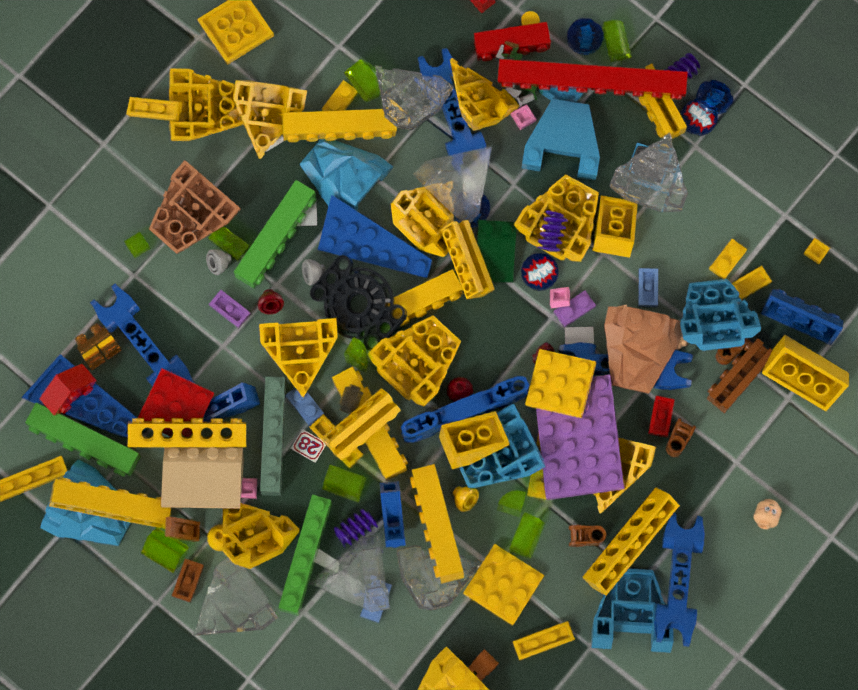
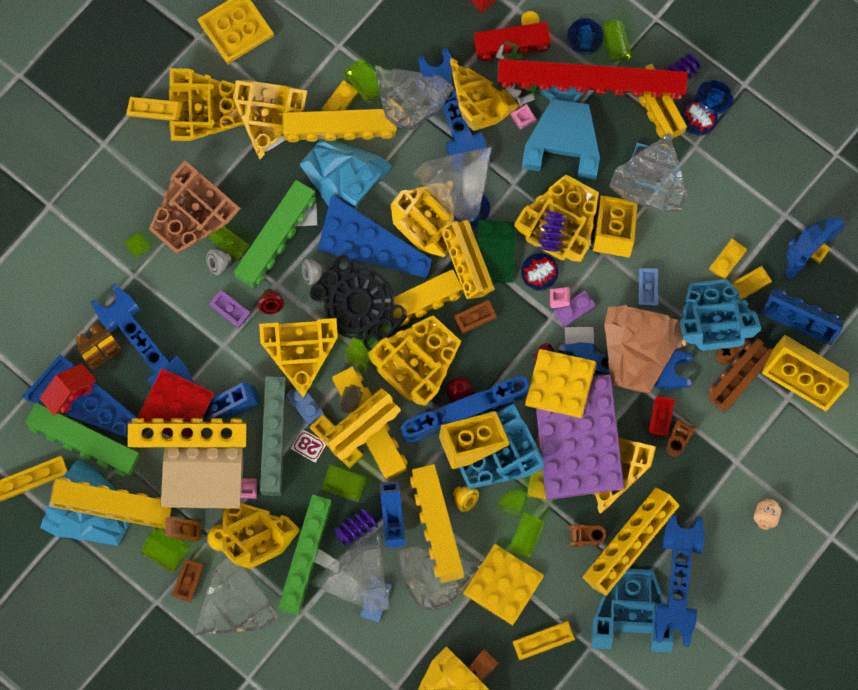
(475, 317): none -> dark orange plate
(809, 242): none -> blue wedge

